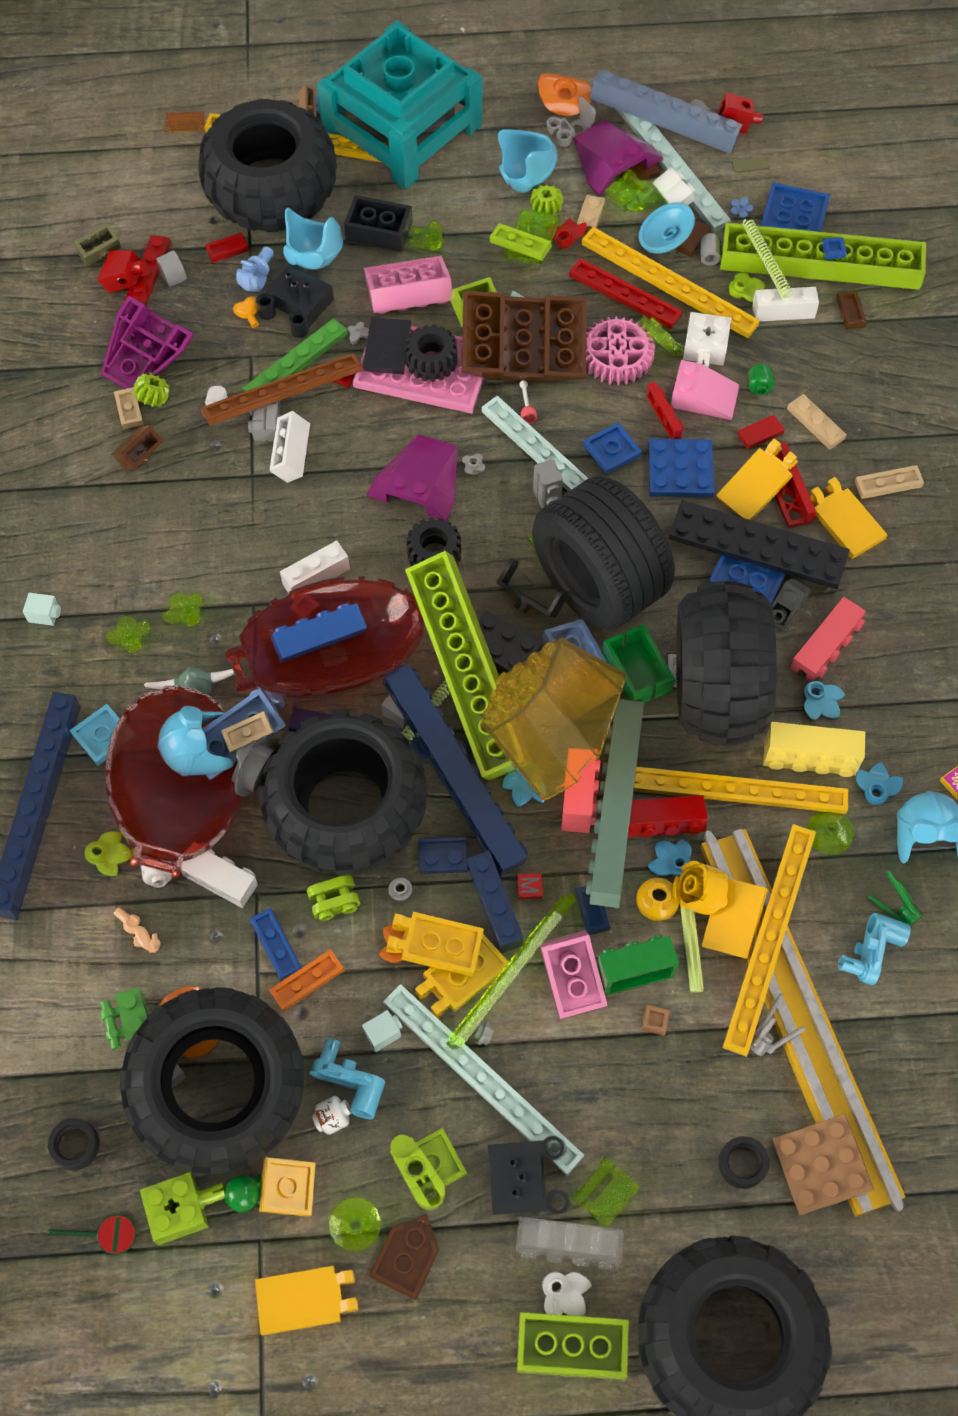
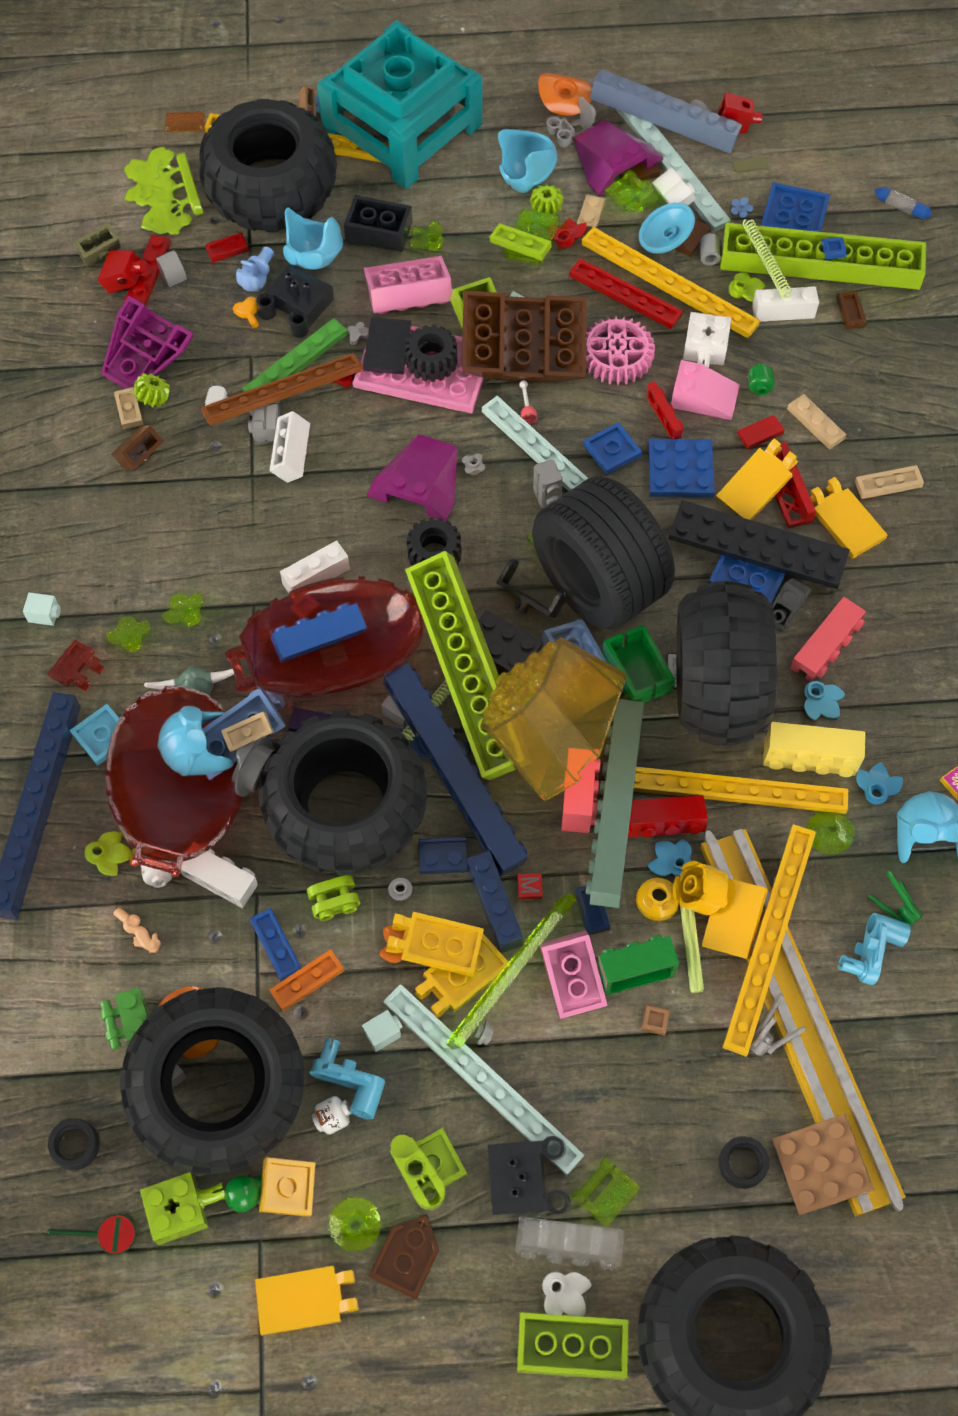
(71, 663): none -> clear red plate
(157, 189): none -> lime plant
(520, 790): dark azure plate -> none
(655, 328): clear neon green plate -> none
(903, 202): none -> piece

